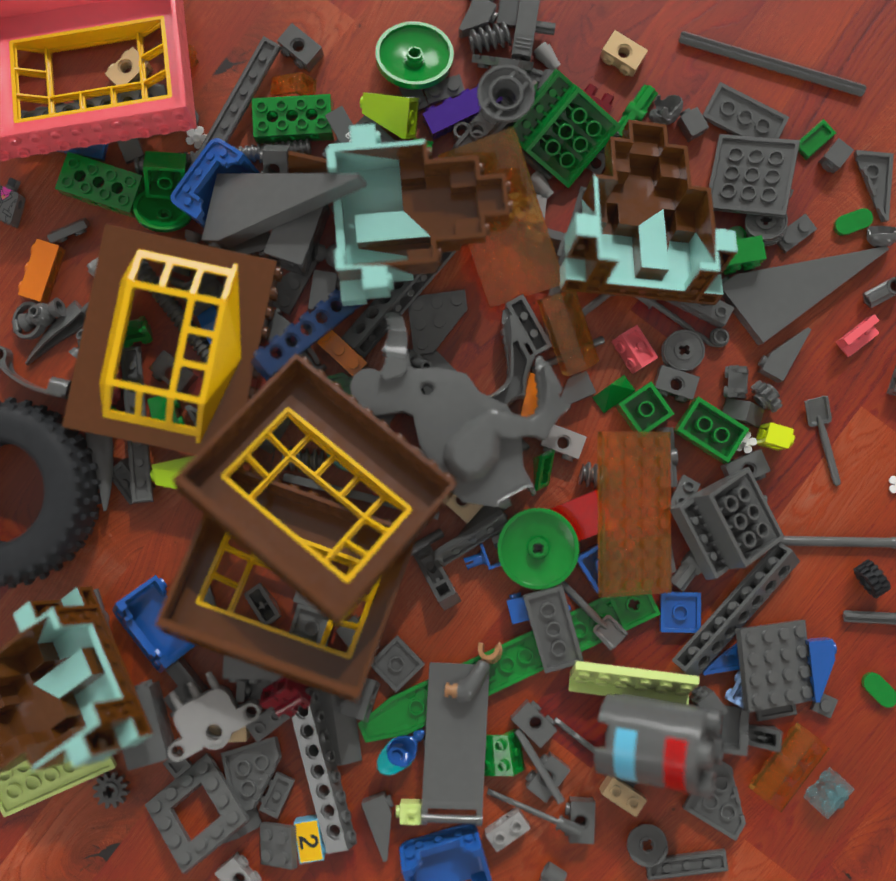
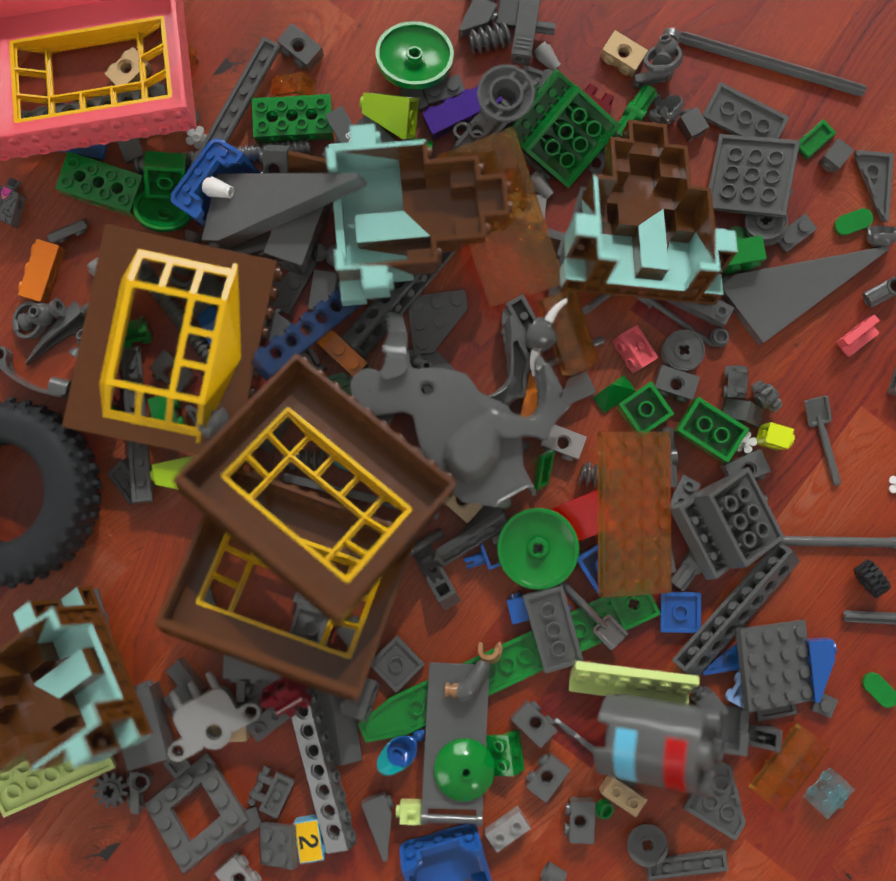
(102, 455): dark grey piece -> none
(136, 797): none -> dark grey plate
(138, 616): blue windscreen -> none
(215, 188): none -> white cone
(216, 423): none -> dark grey hair
(250, 769): dark grey plate -> none
(263, 604): dark grey slope -> none
(462, 755): none -> green dish
(485, 61): dark grey plate -> none
(539, 766): dark grey bar -> none
(542, 334): none -> dark grey helmet
(561, 823): dark grey piece -> none
(604, 809): none -> green plate
(651, 78): none -> dark grey tile
(665, 53): none -> dark grey piece
(779, 361): dark grey slope -> none

